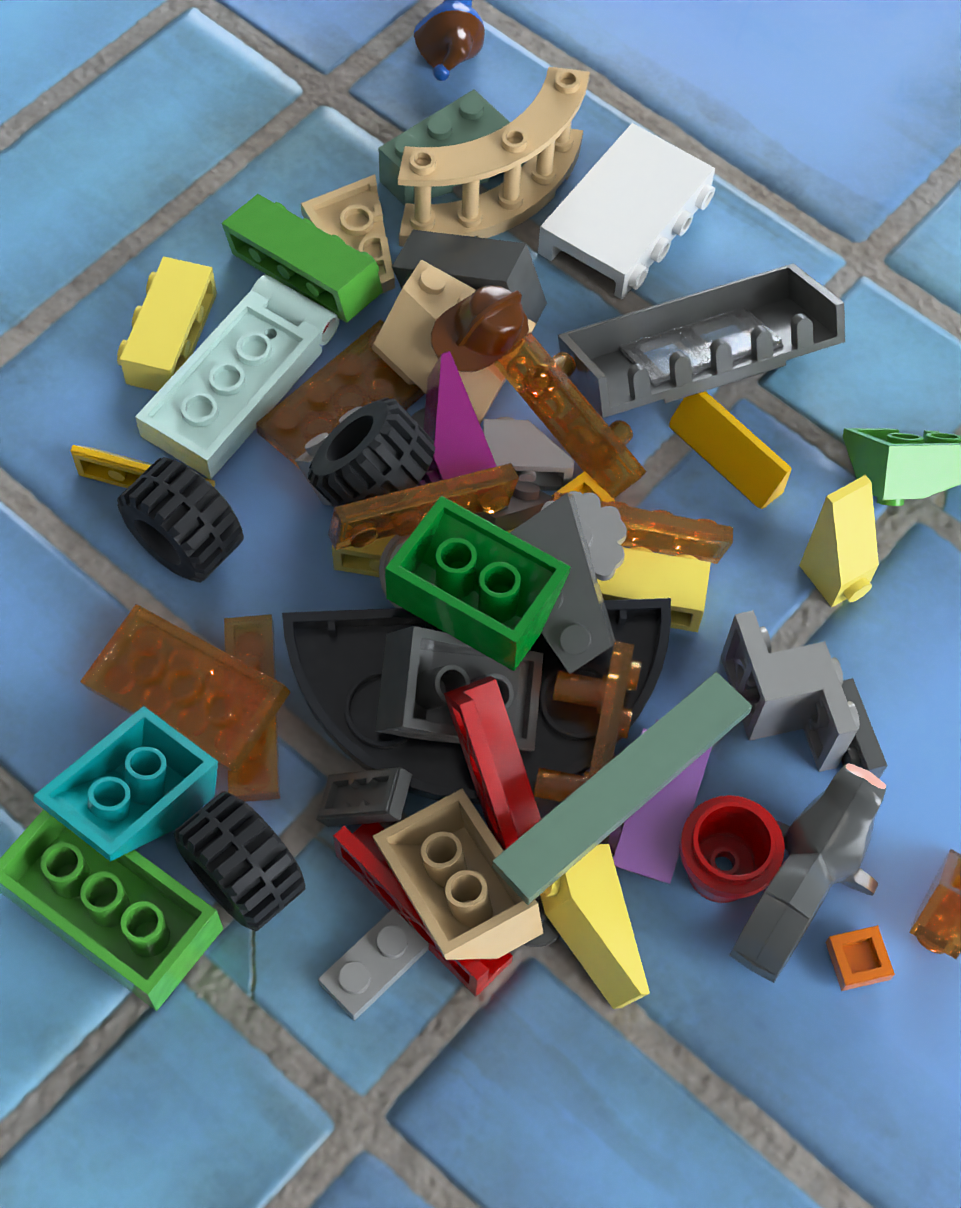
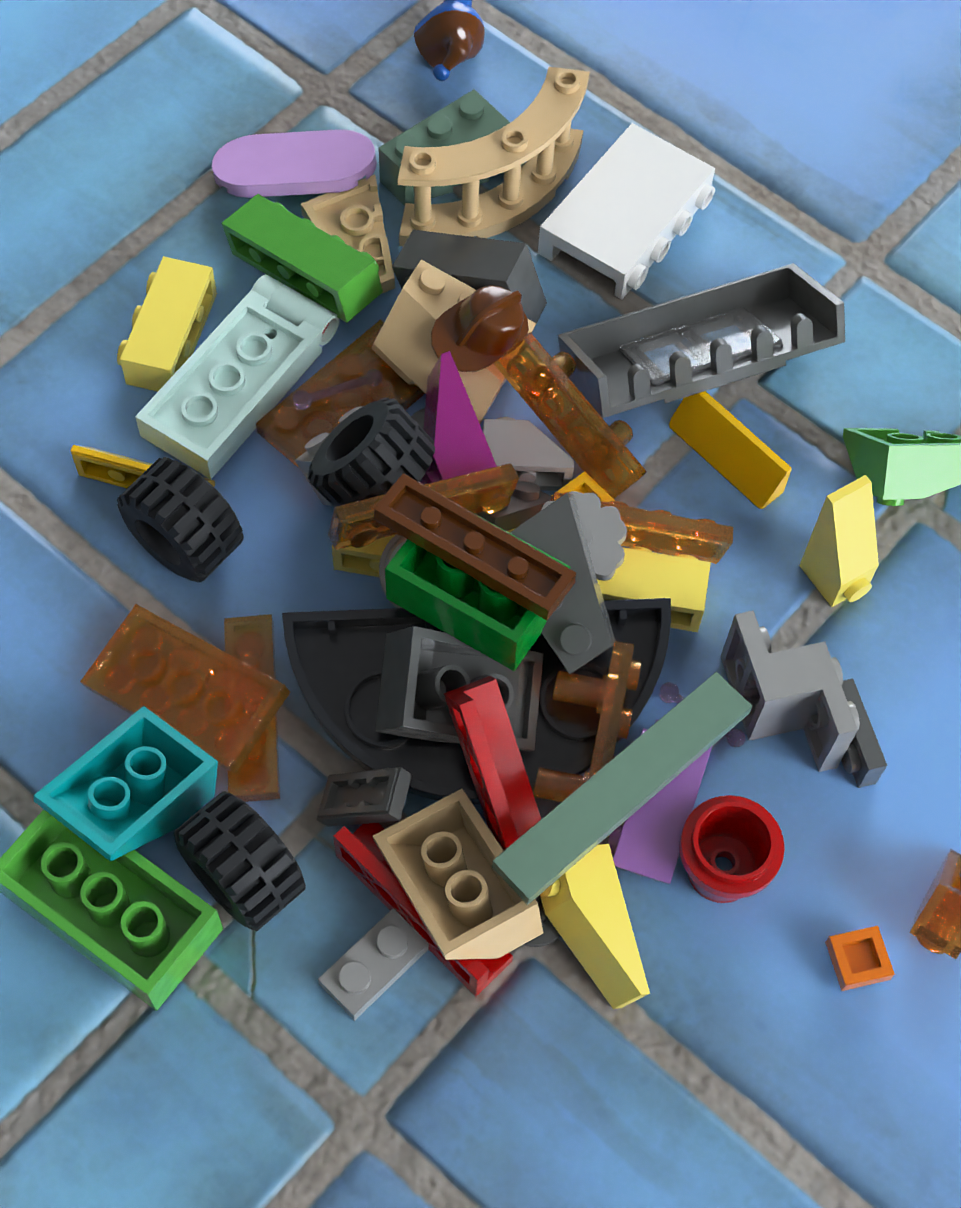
(294, 163): none -> lavender tile
(303, 399): none -> hinge
(475, 546): none -> reddish brown plate
(670, 693): none -> clear purple hinge
(823, 850): dark grey animal -> none

